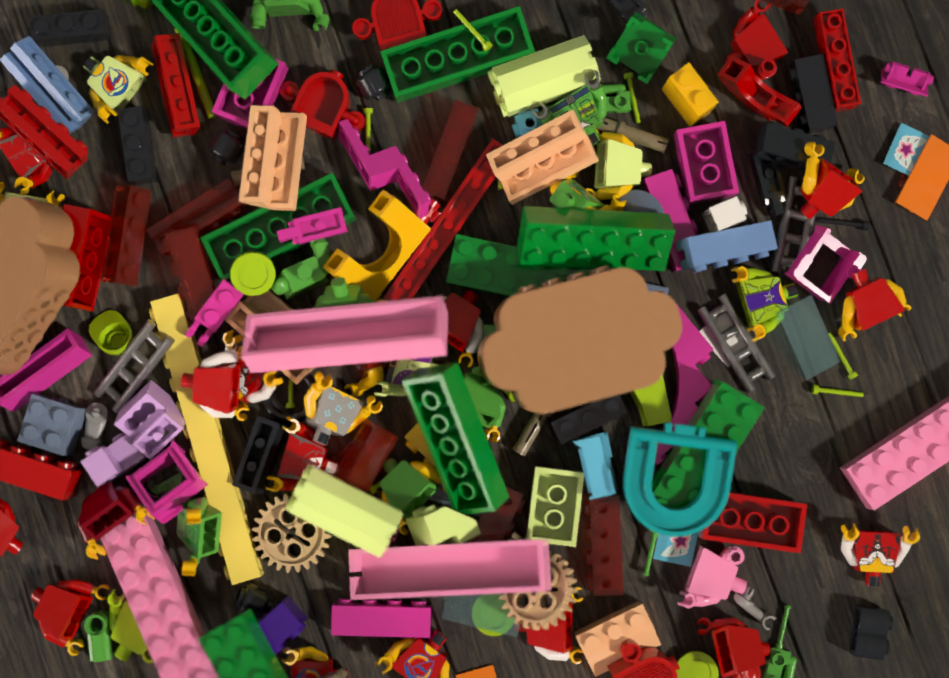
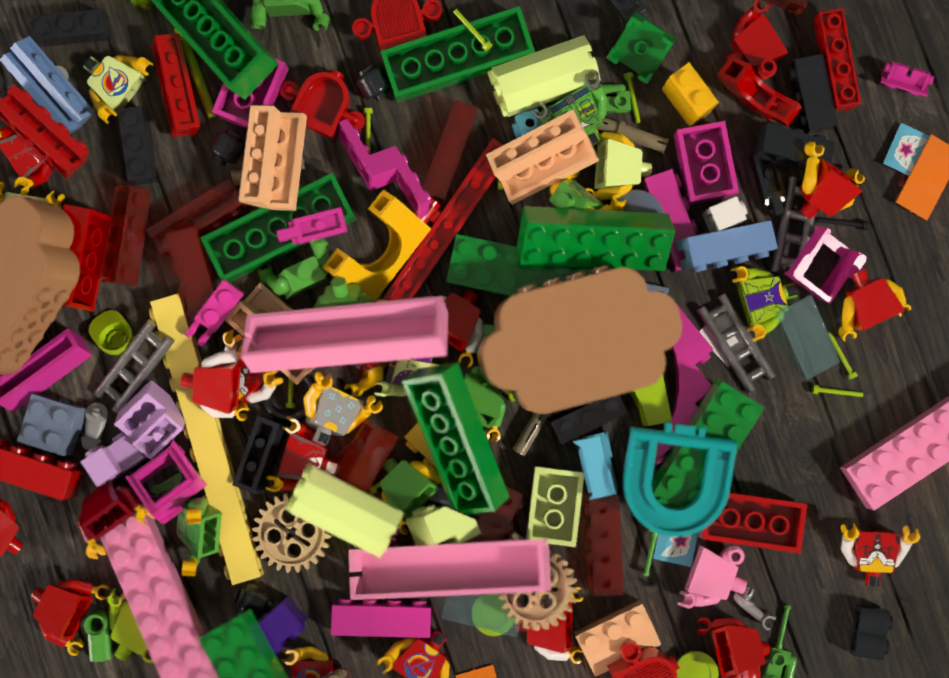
(252, 273): lime piece -> none

